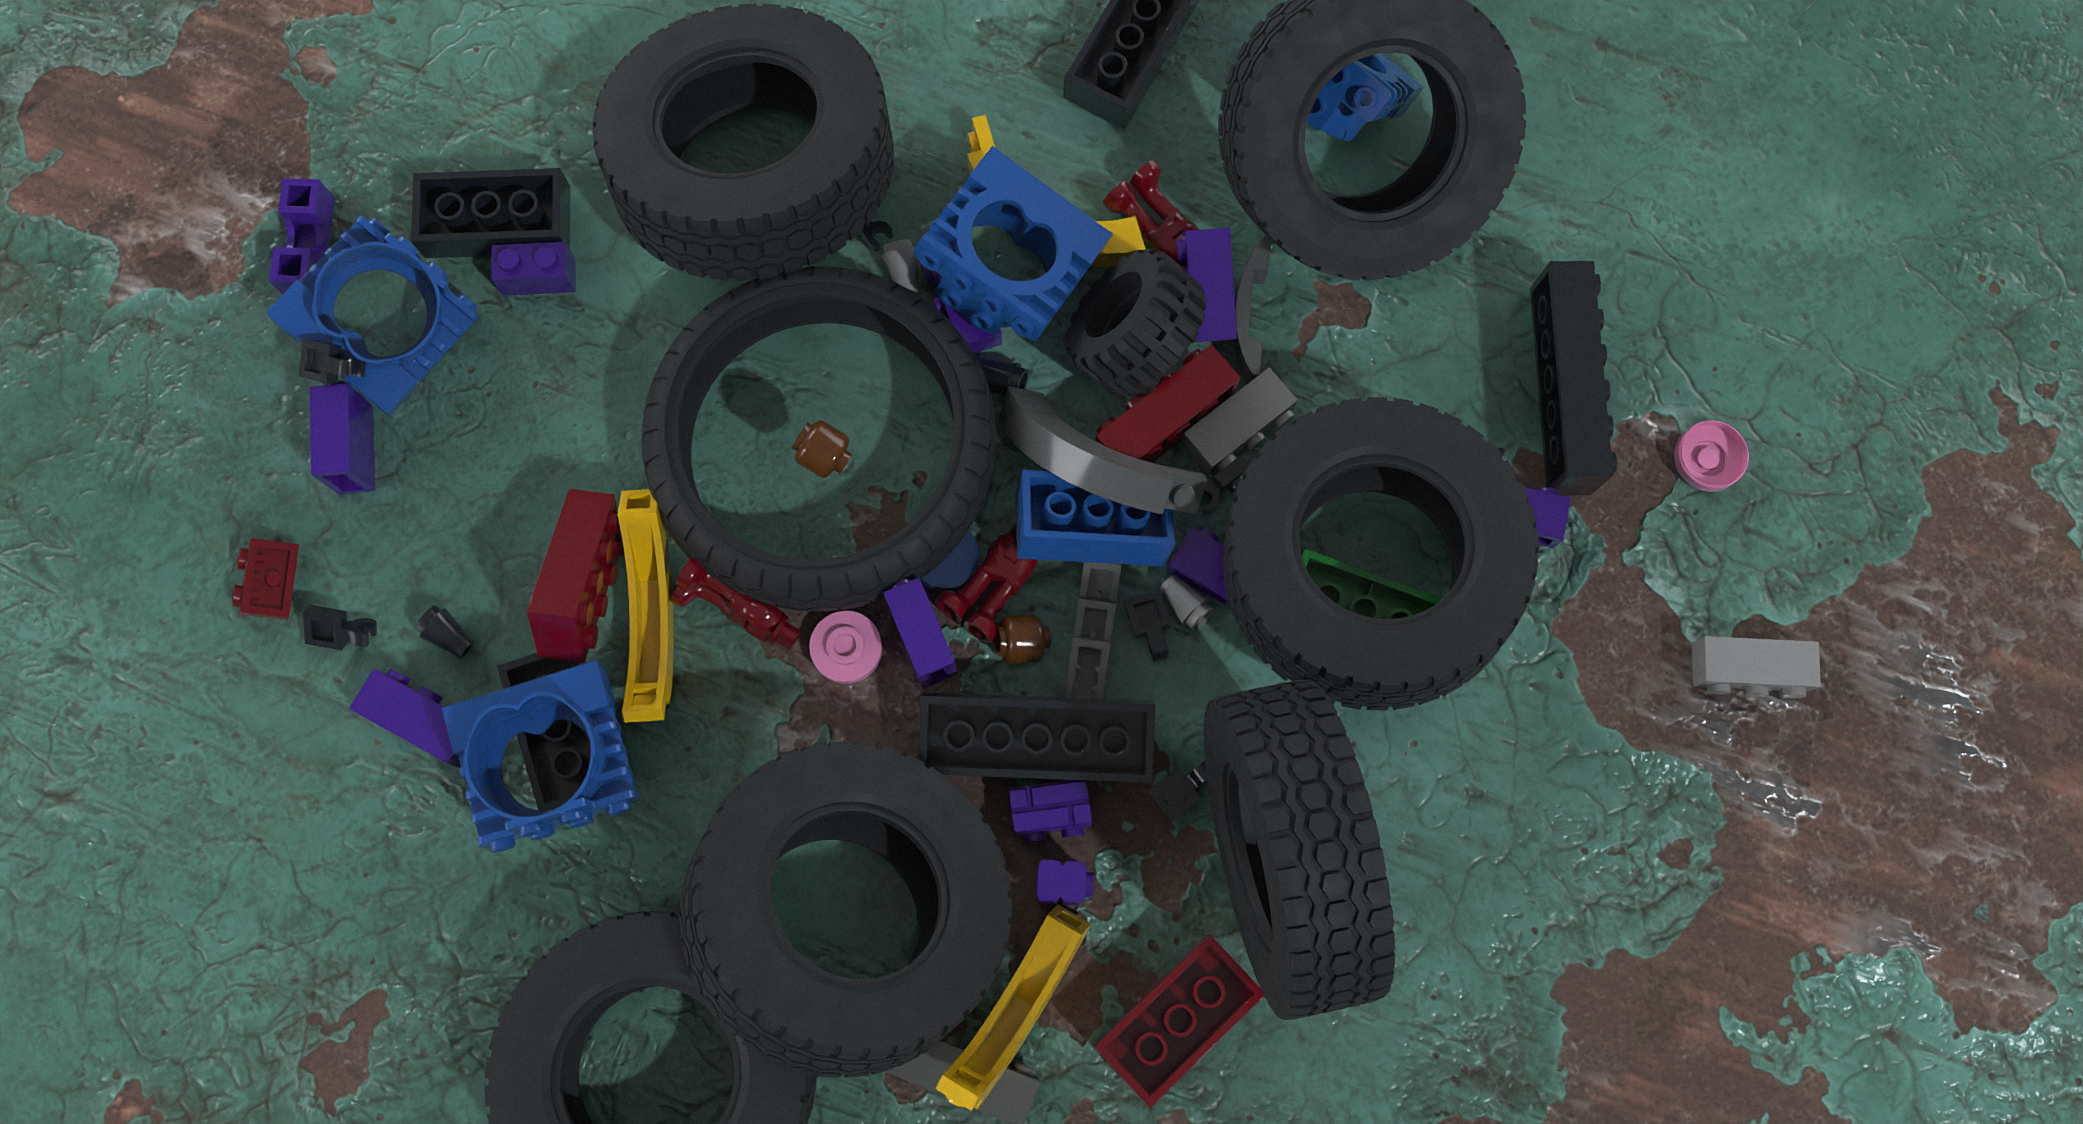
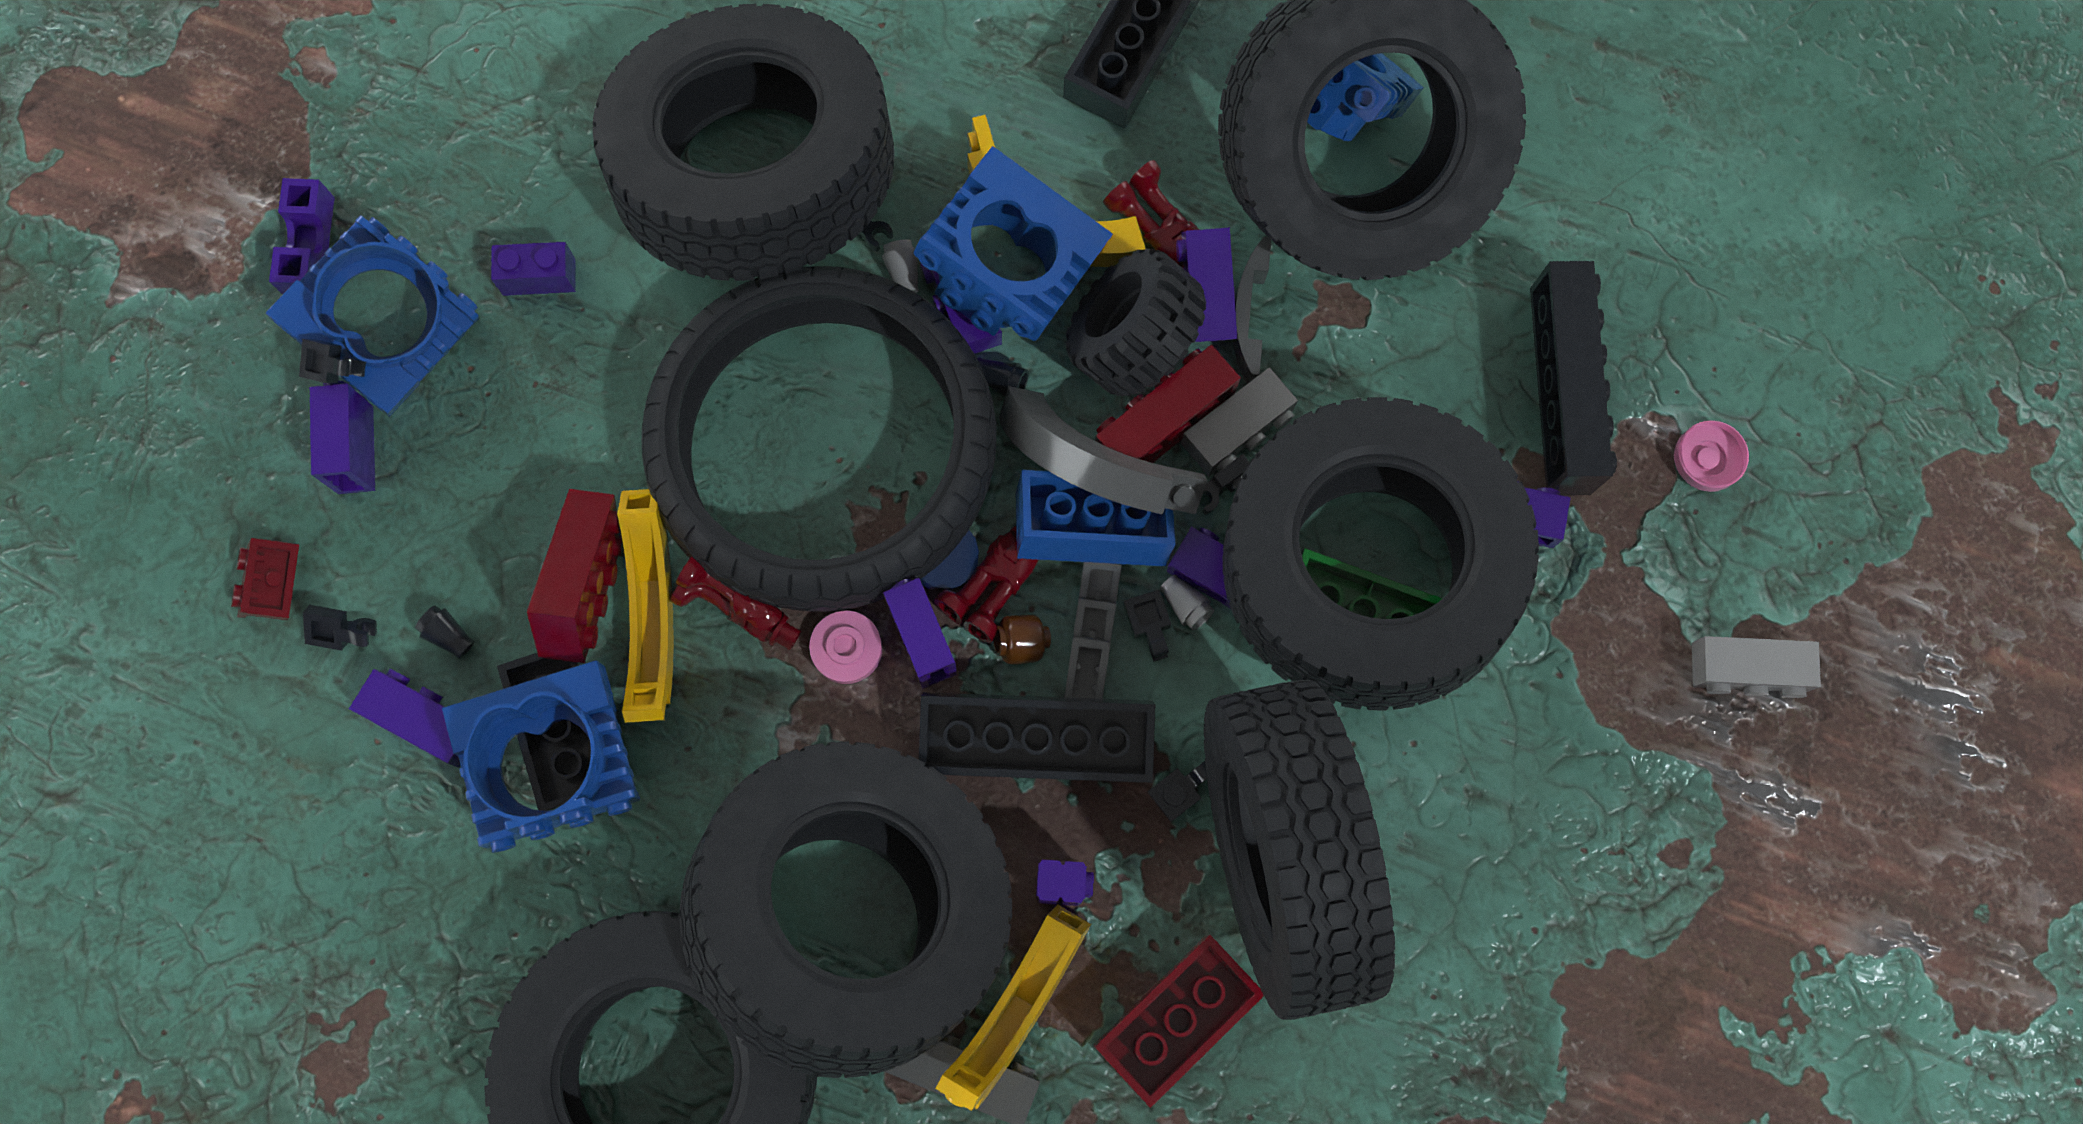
(478, 209): black brick -> none
(822, 449): reddish brown head -> none
(1050, 809): dark purple brick -> none

